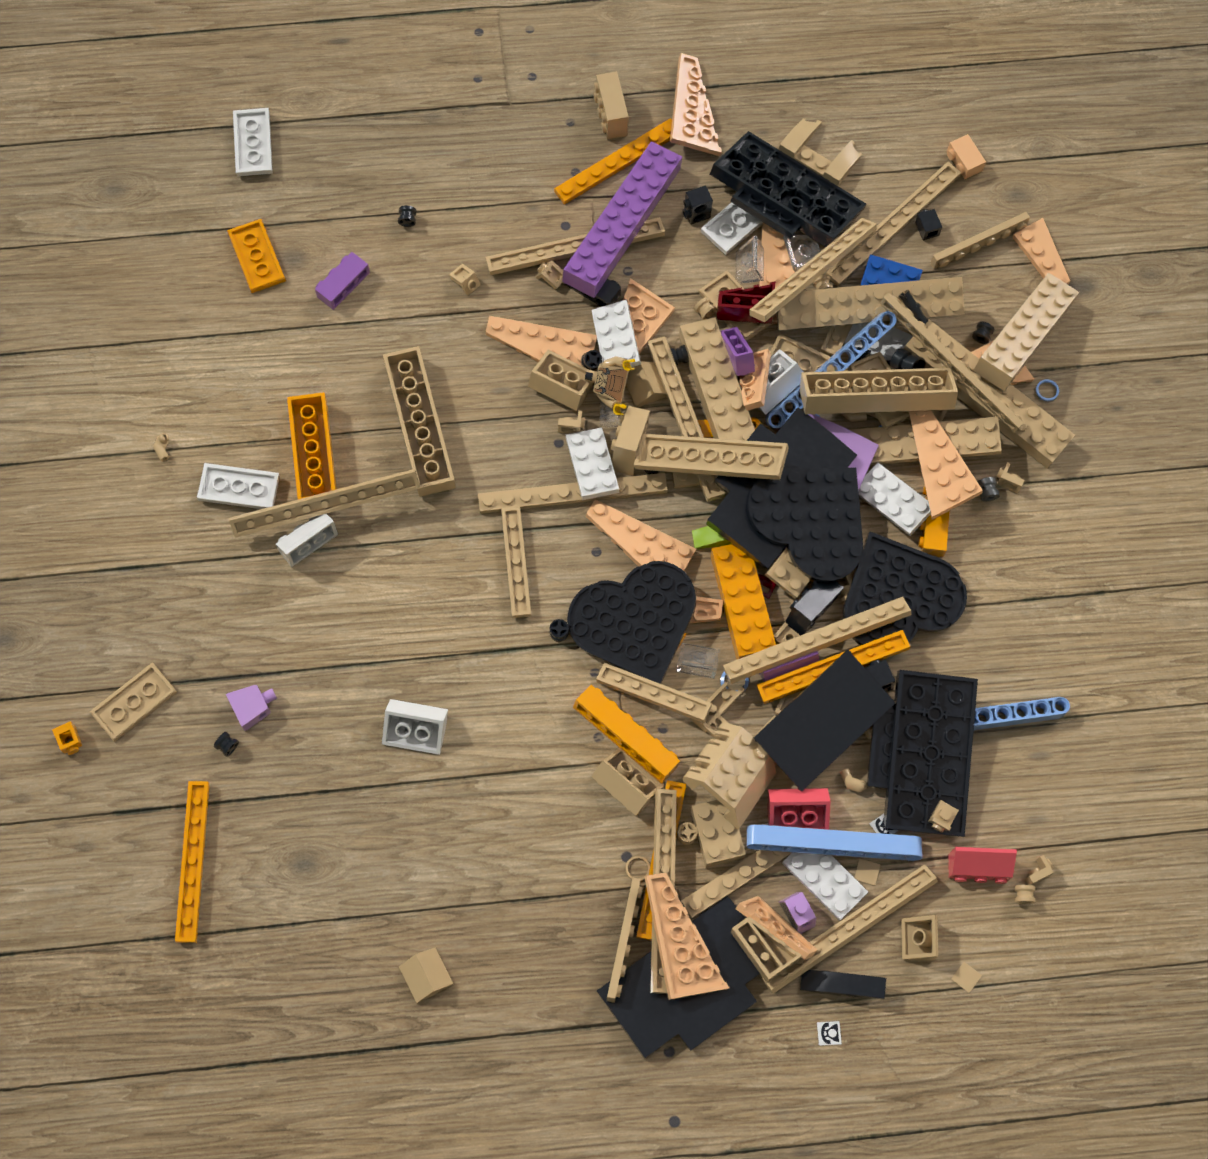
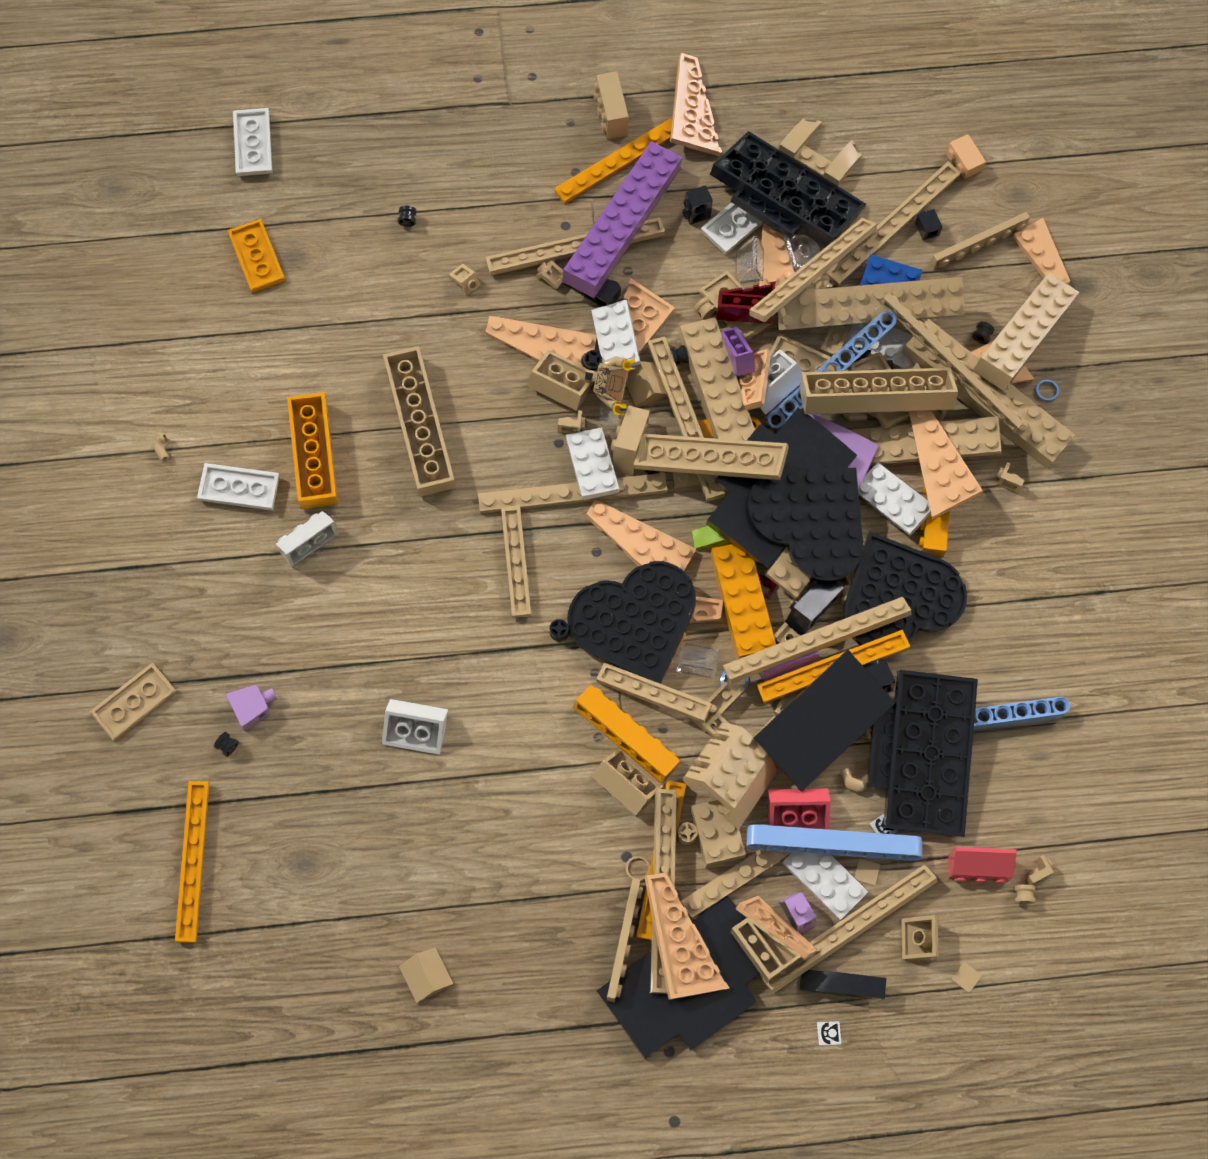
(63, 734): light orange brick -> none
(324, 503): tan plate -> none
(342, 280): medium lavender brick -> none
(906, 360): black wheel -> none
(911, 304): black pin -> none
(943, 816): tan bracket -> none
(989, 490): dark grey wheel -> none

